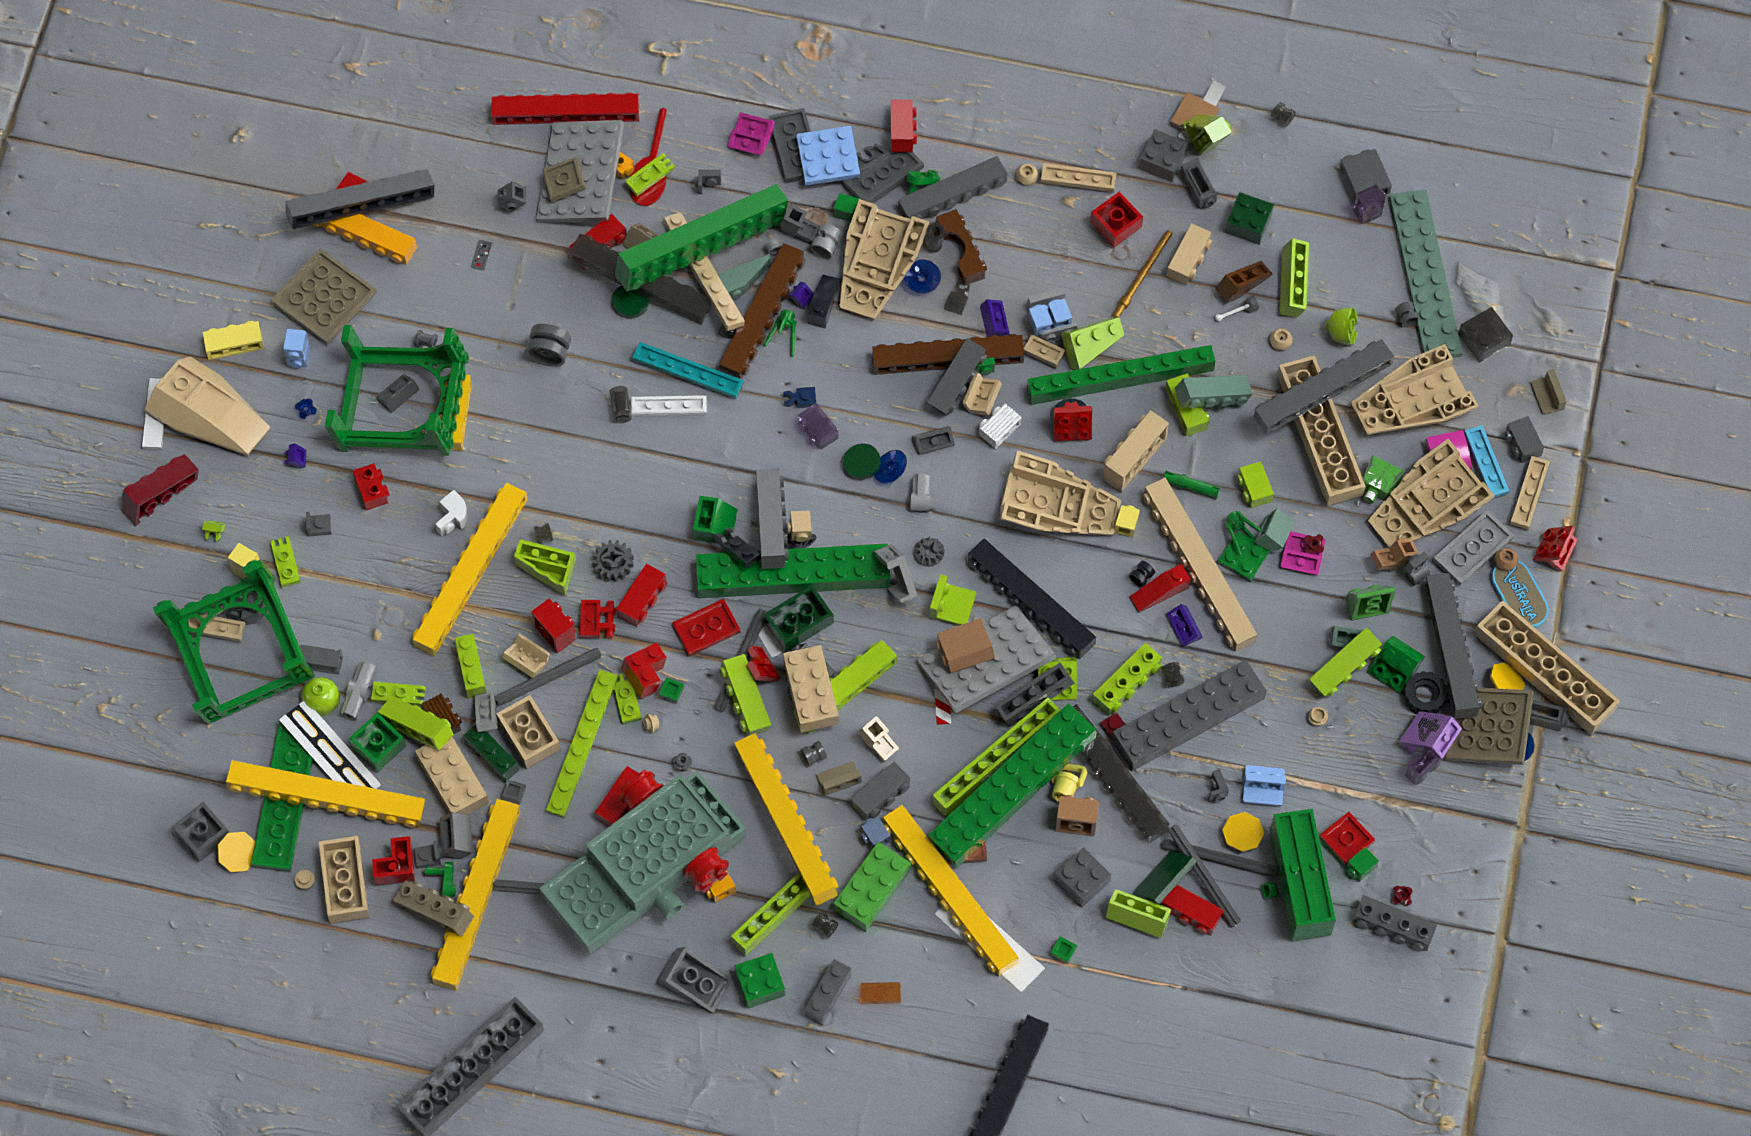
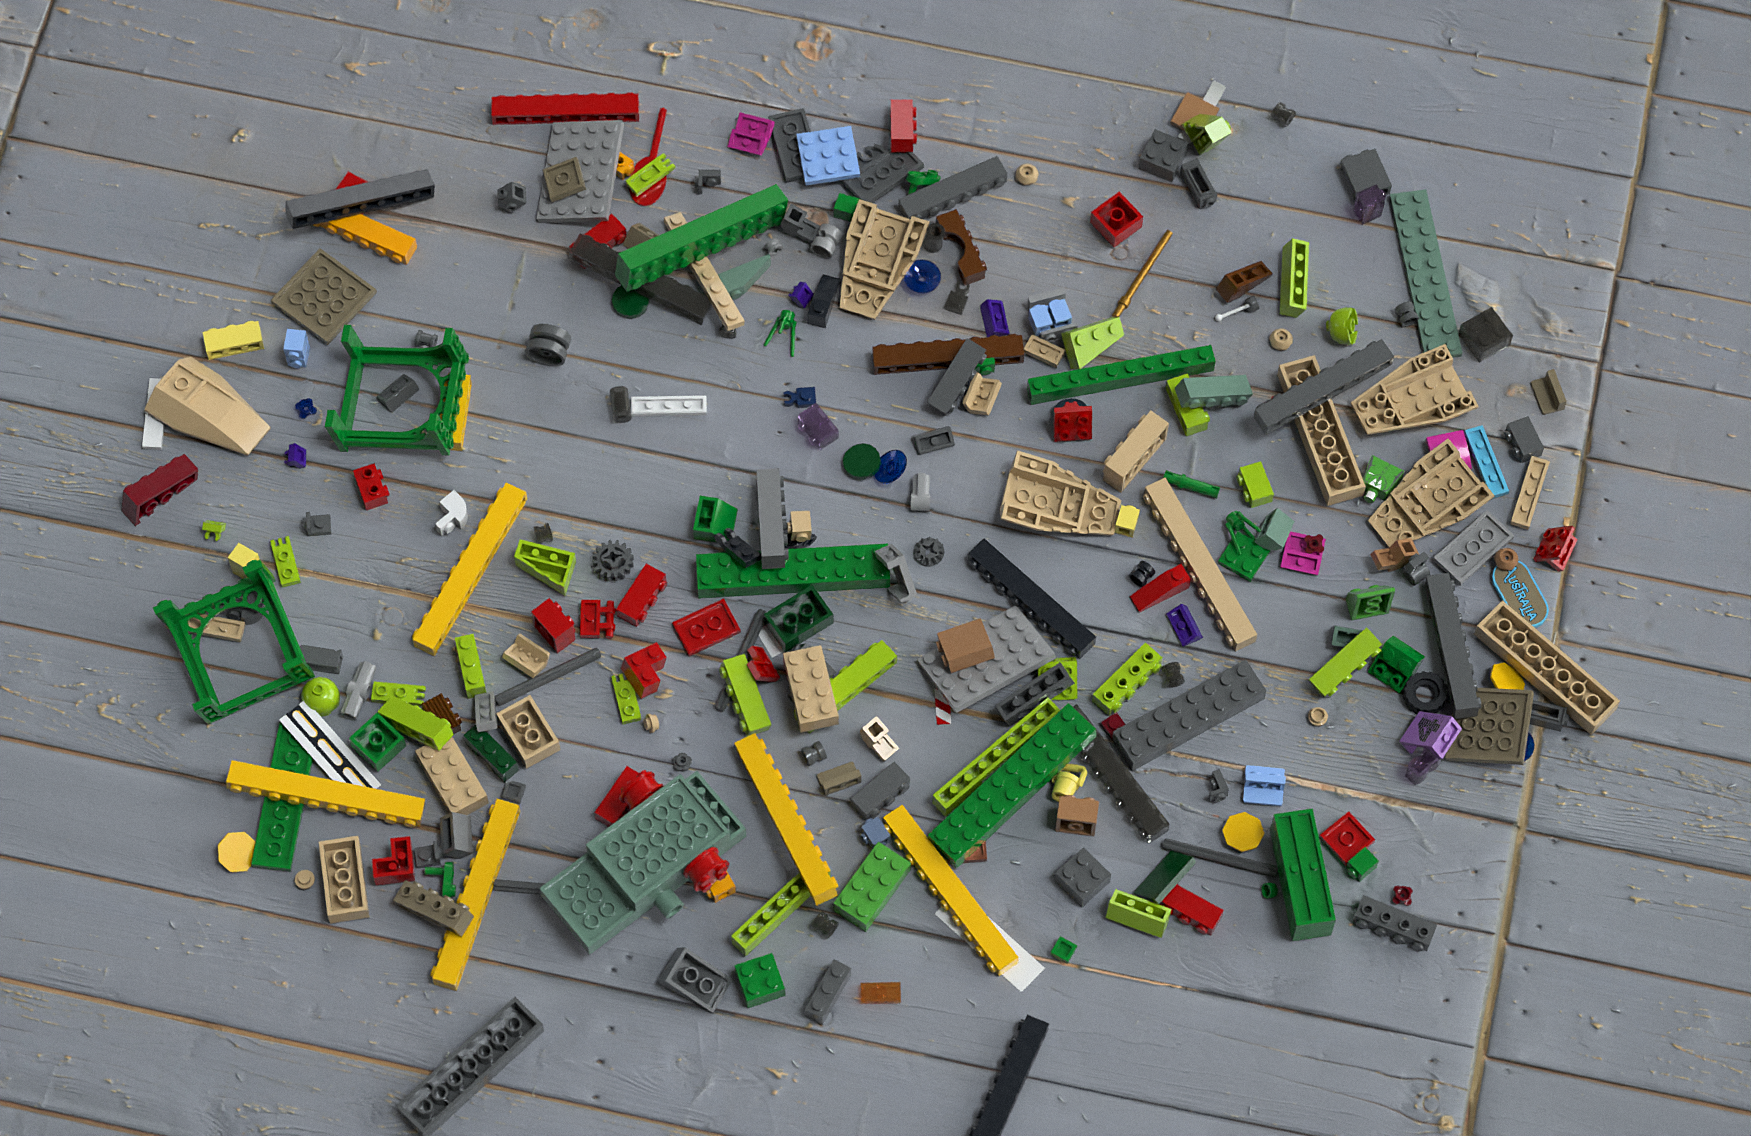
(200, 831): dark grey brick -> none
(481, 254): dark grey sticker -> none
(582, 743): lime plate -> none
(671, 690): green plate -> none
(687, 370): teal plate -> none
(762, 310): reddish brown brick -> none
(951, 602): lime bracket -> none
(1000, 425): white brick -> none
(1078, 177): tan plate -> none
(1189, 254): tan brick -> none
(1205, 876): dark grey axle -> none
(1249, 218): dark green brick -> none

